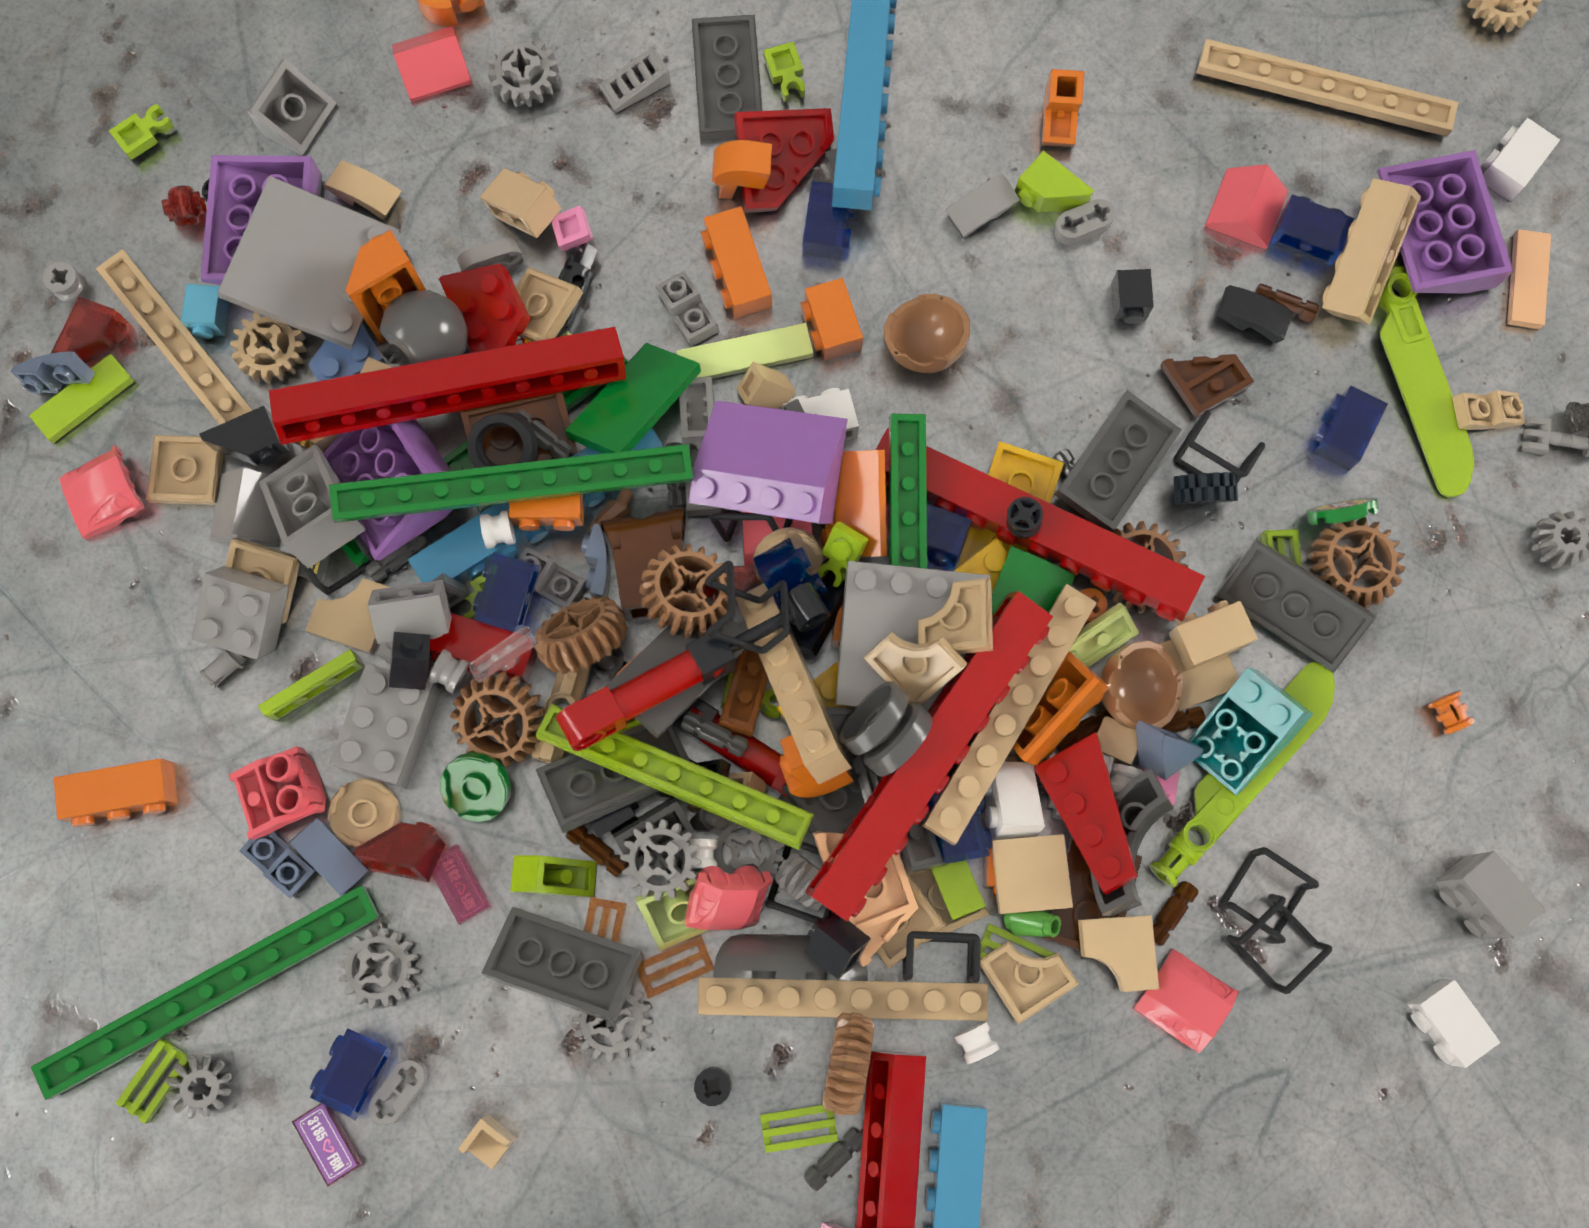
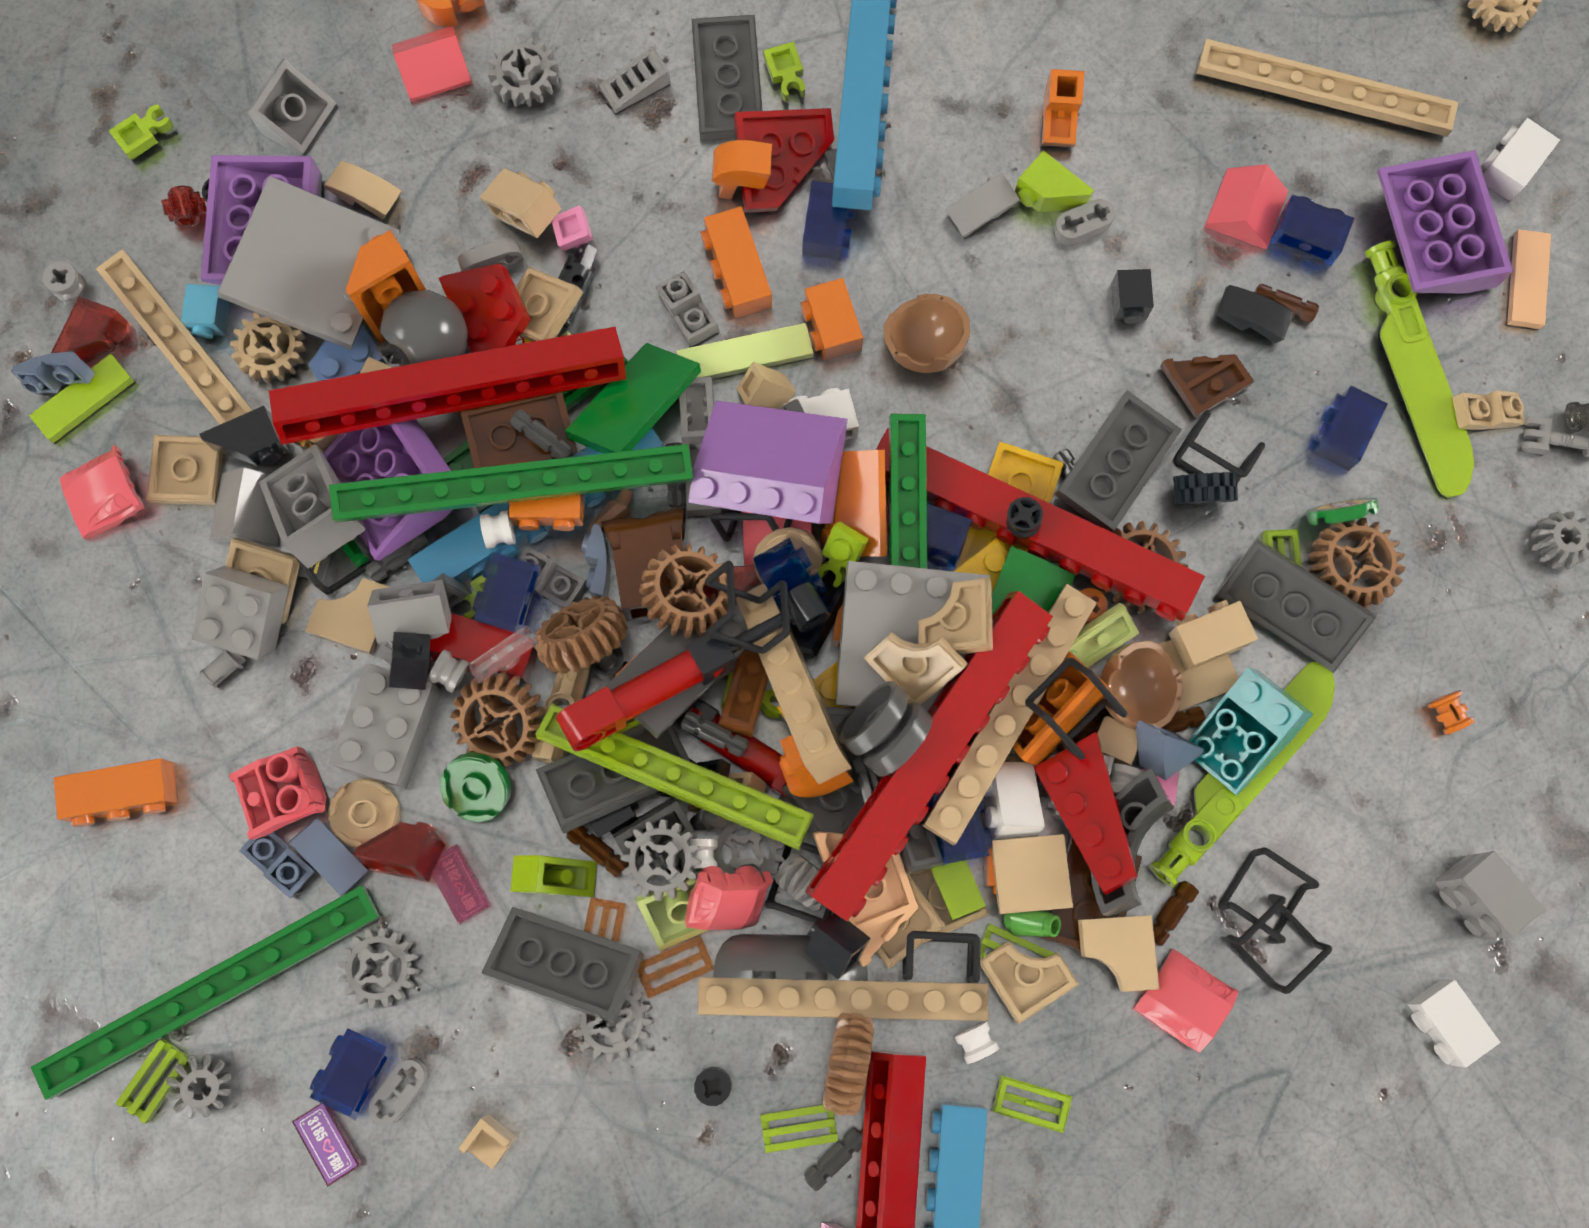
(311, 685): lime tile -> none
(521, 425): black tyre -> none
(1001, 1095): none -> lime tile
(1110, 701): none -> black piece
(1370, 250): tan brick -> none

